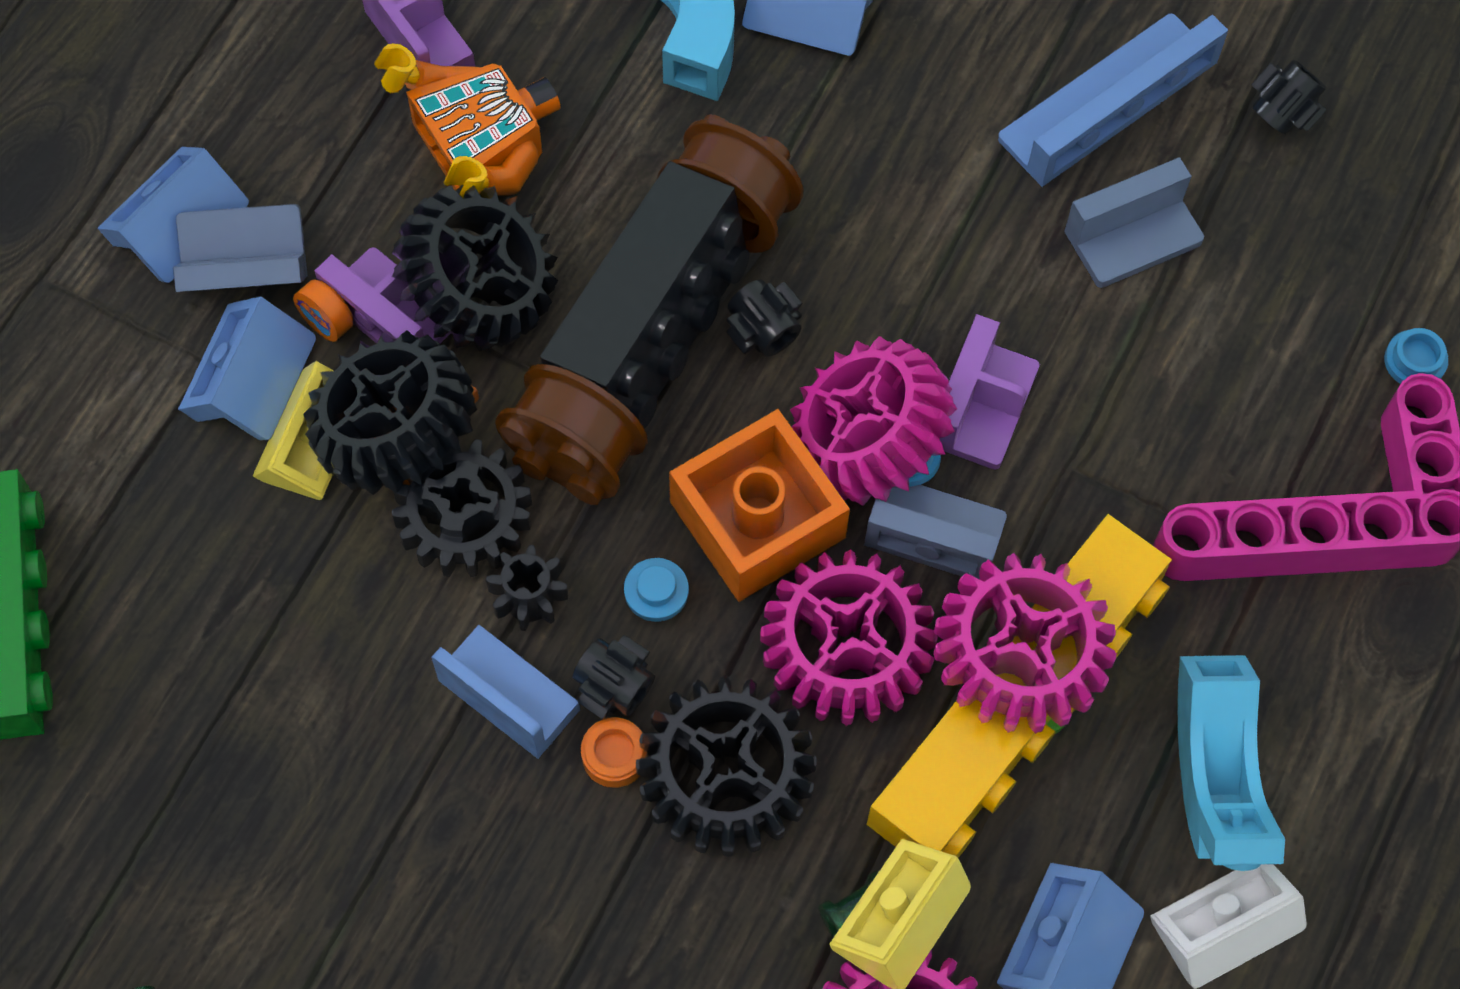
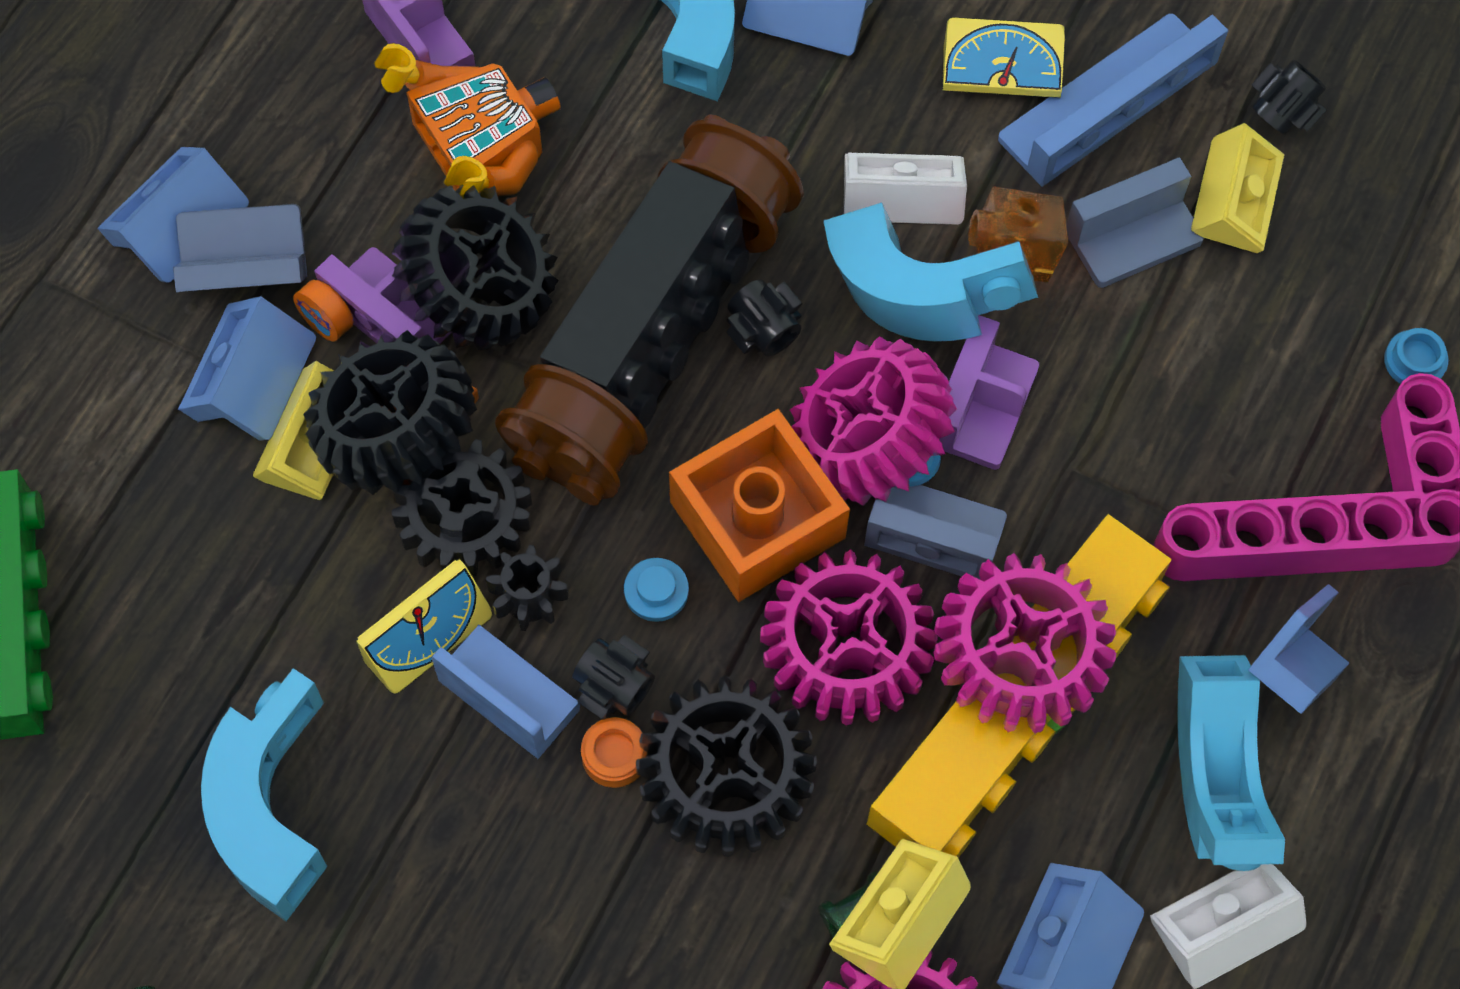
(235, 796): none -> medium azure arch
(431, 618): none -> slope
(908, 185): none -> white slope
(919, 296): none -> medium azure arch
(1003, 57): none -> slope
(1024, 217): none -> clear orange brick
(1238, 189): none -> light yellow slope
(1296, 660): none -> medium blue panel

